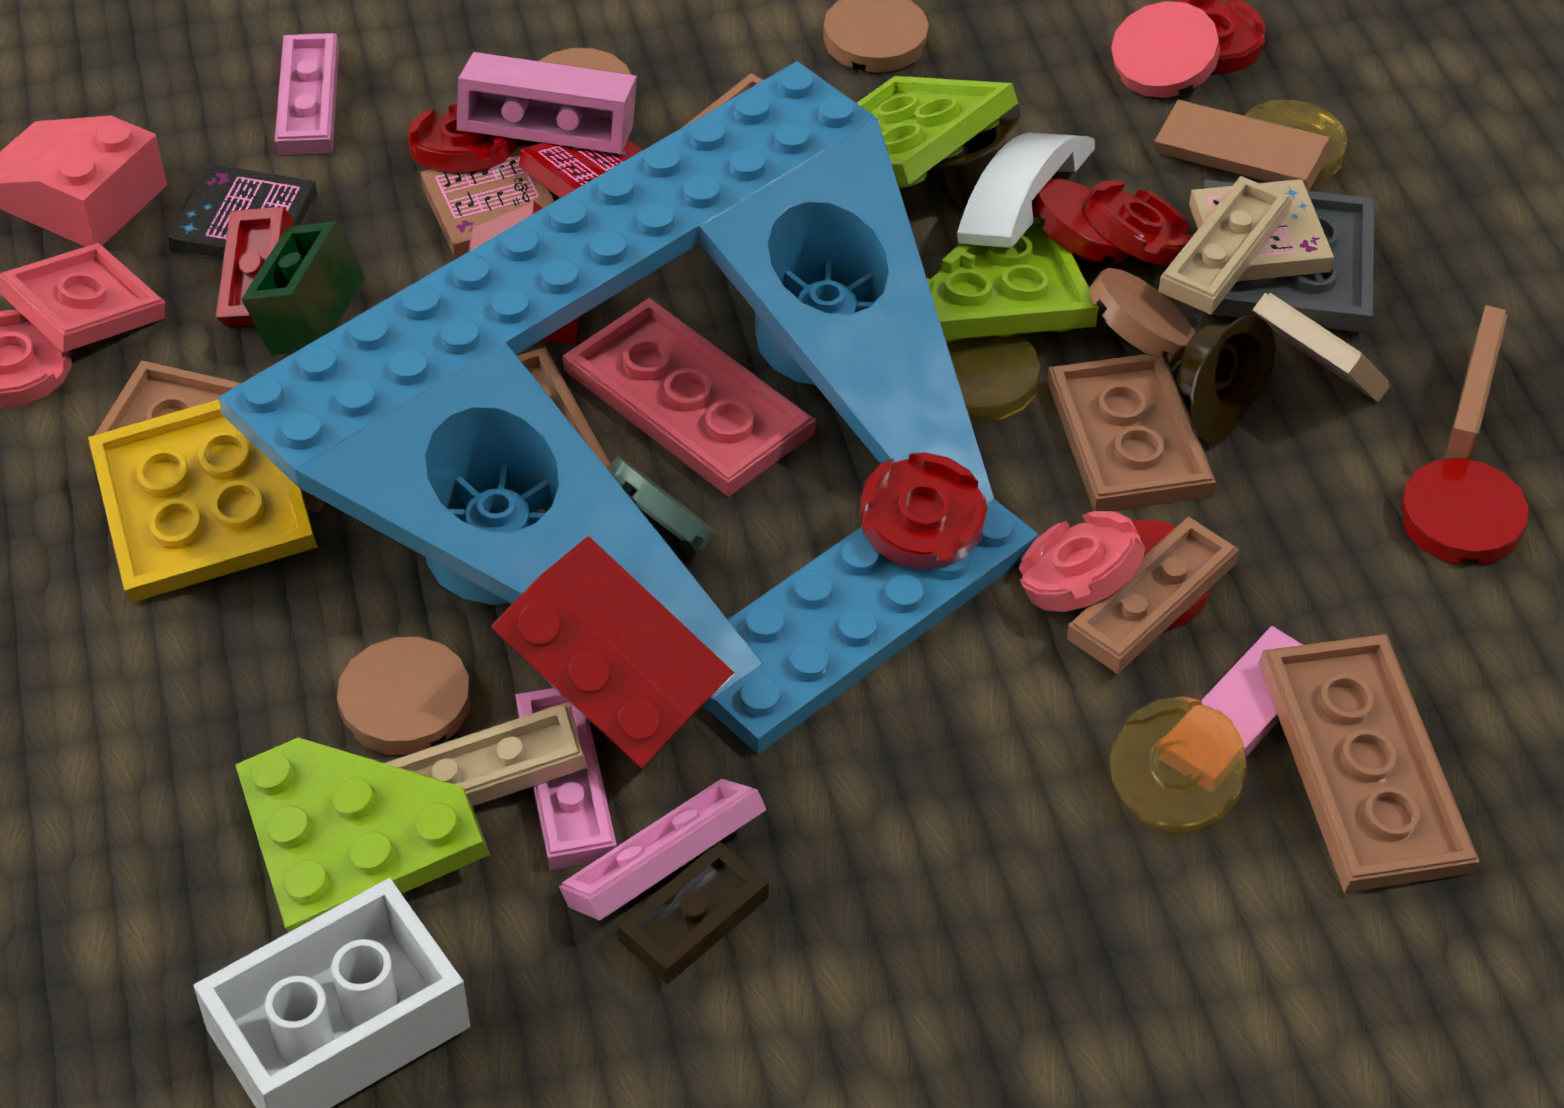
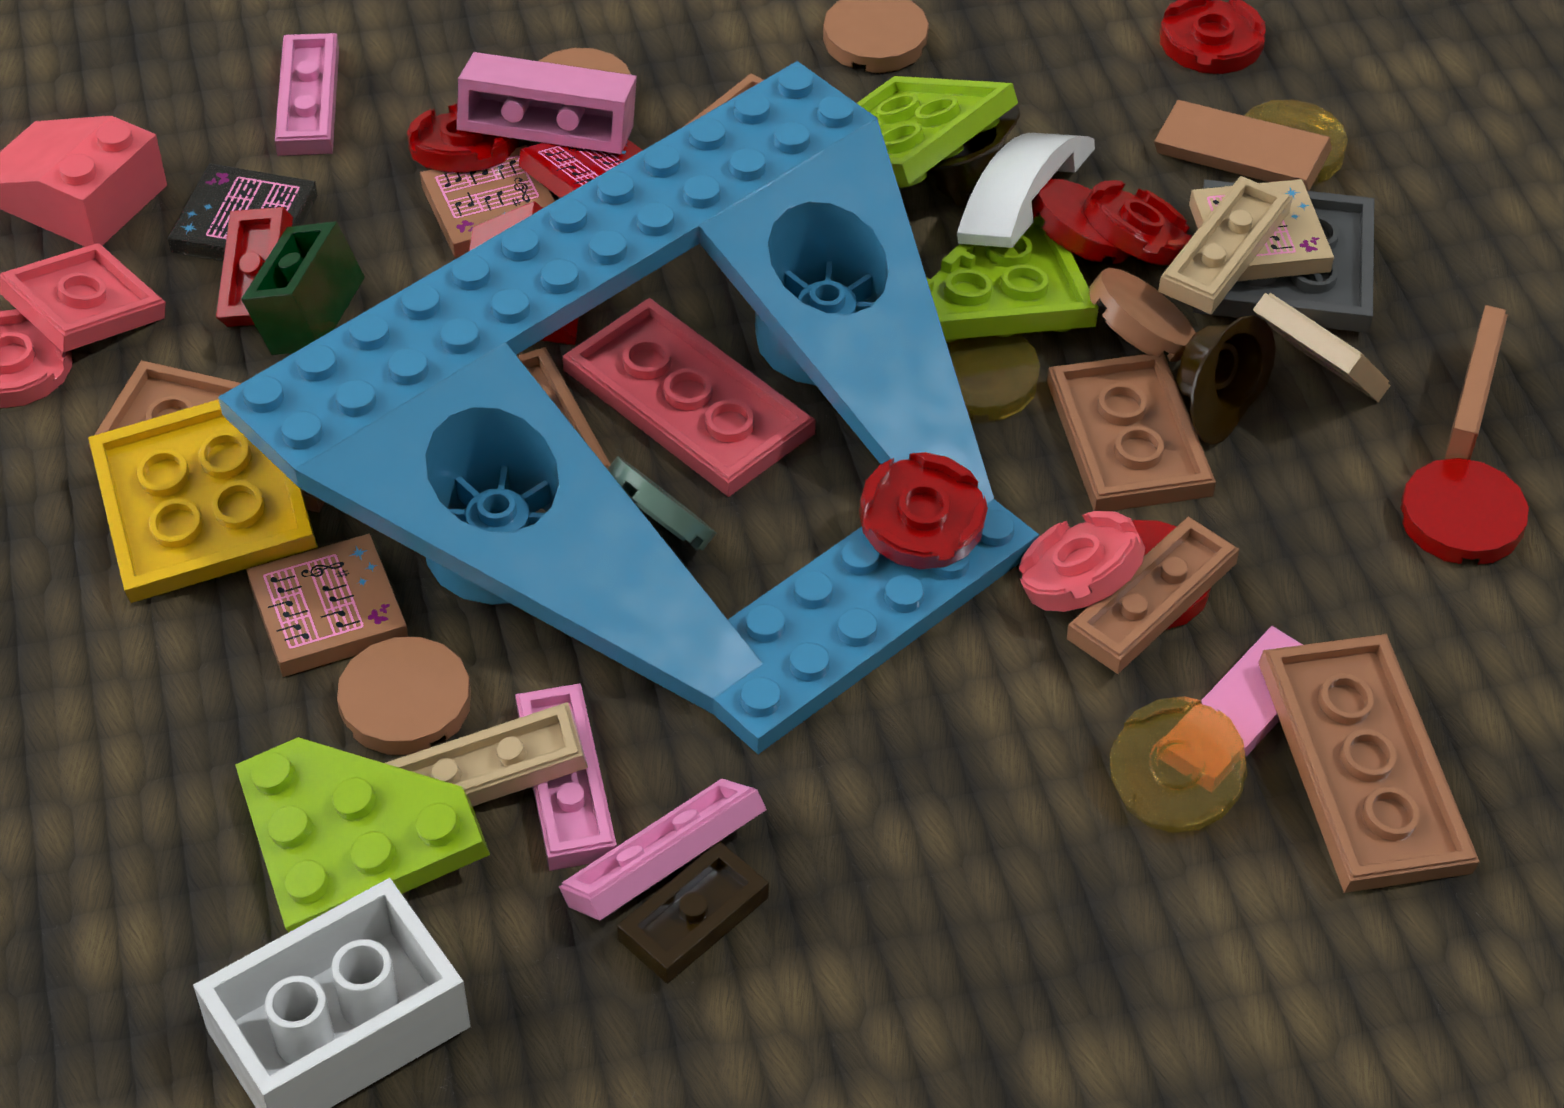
(326, 604): none -> nougat tile
(612, 651): red slope -> none
(1165, 49): coral tile -> none

